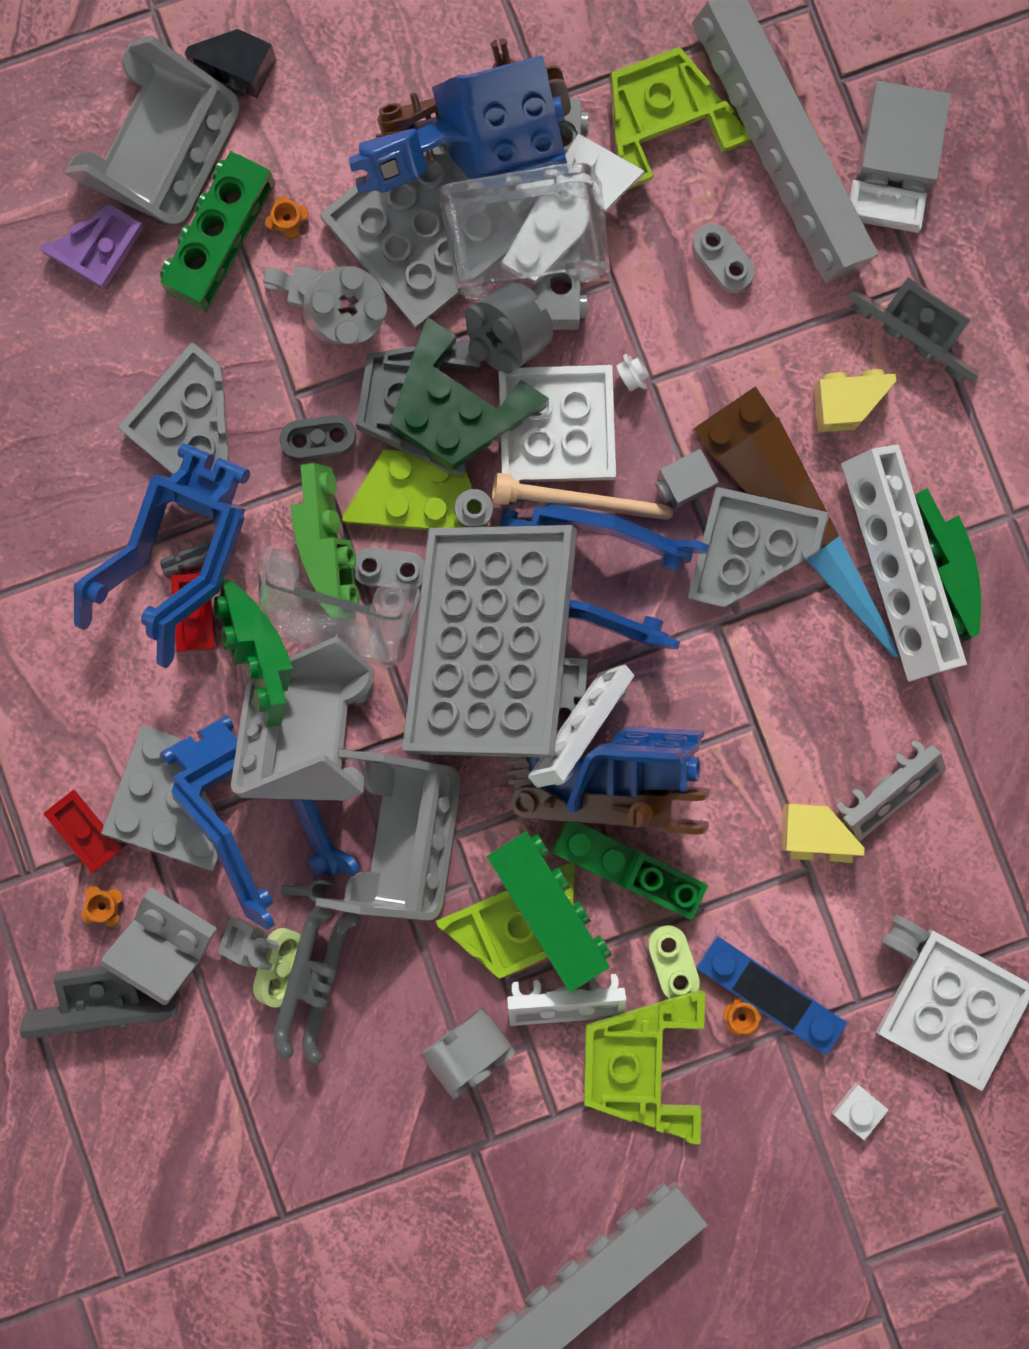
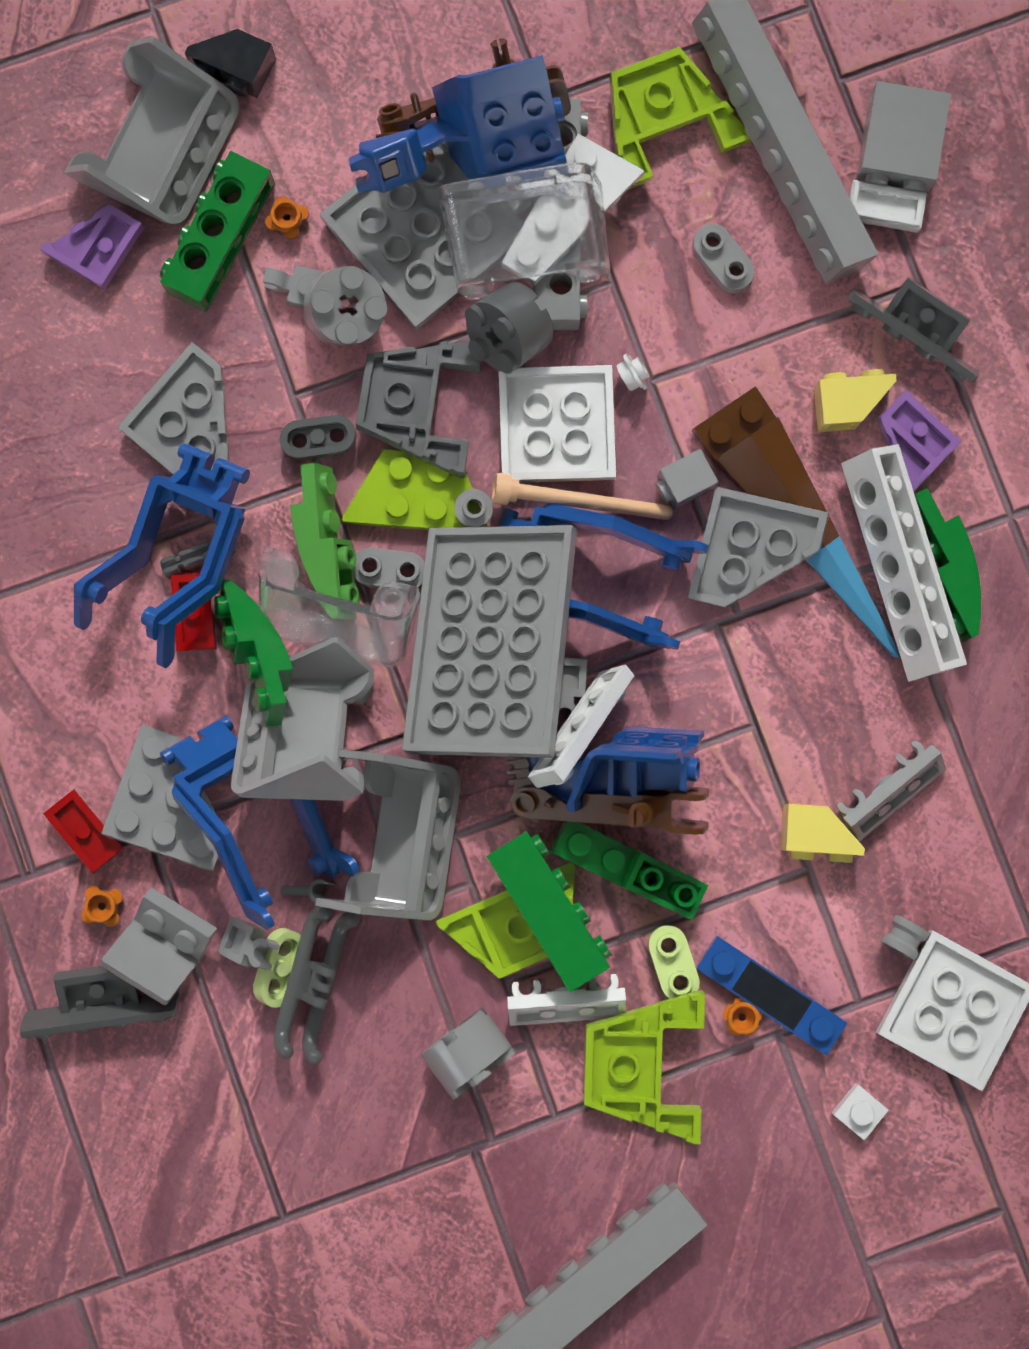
(446, 416): dark green wing -> none
(919, 435): none -> medium lavender wing

